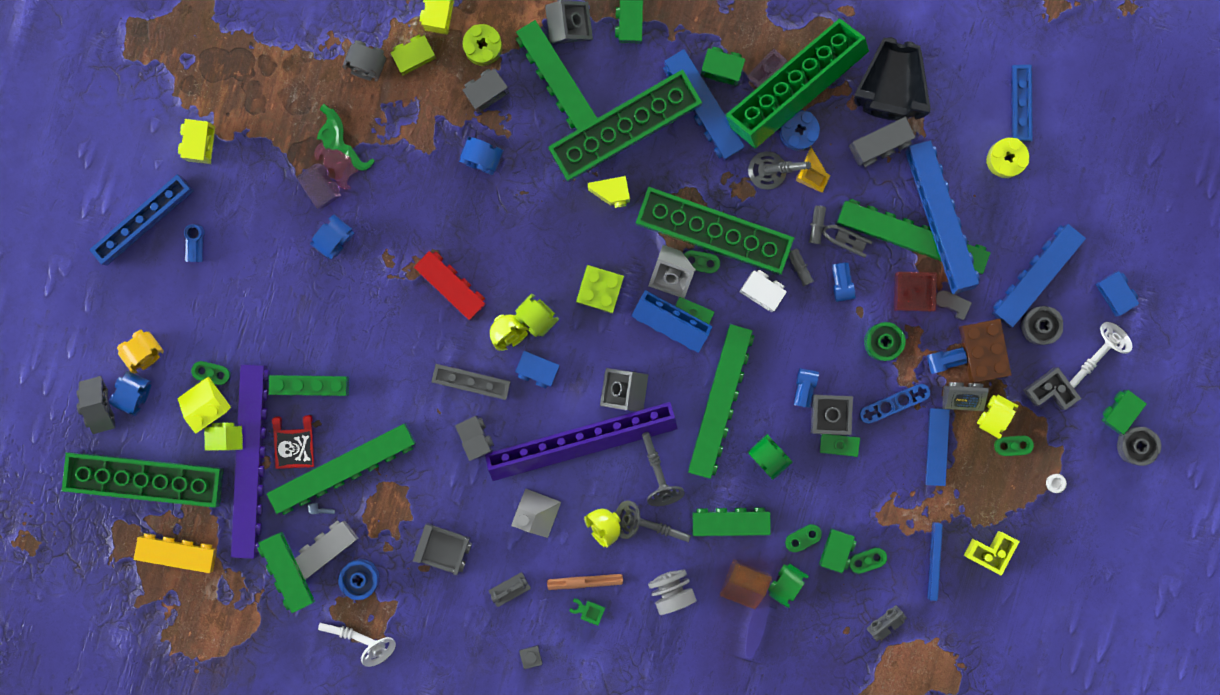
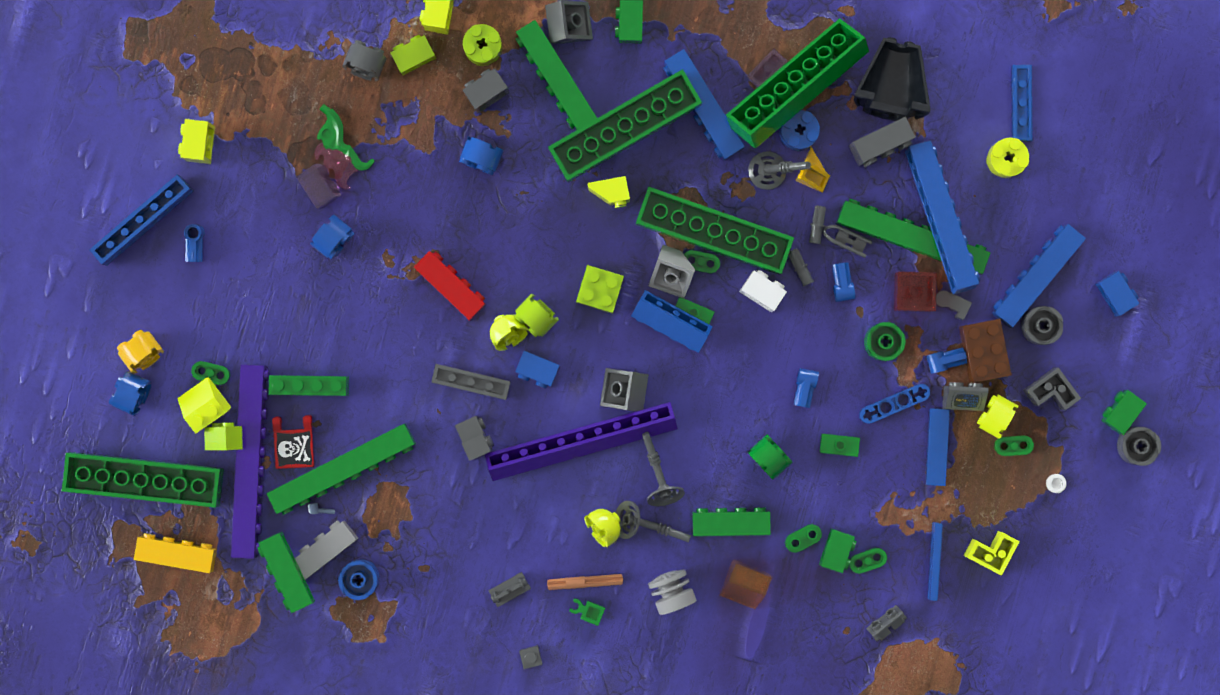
(94, 405): dark grey brick -> none
(374, 649): white dish -> none
(442, 549): dark grey panel -> none
(536, 513): light grey slope -> none
(720, 401): green brick -> none
(722, 66): green brick -> none
(787, 585): green brick -> none
(831, 414): dark grey brick -> none
(1110, 342): white dish -> none

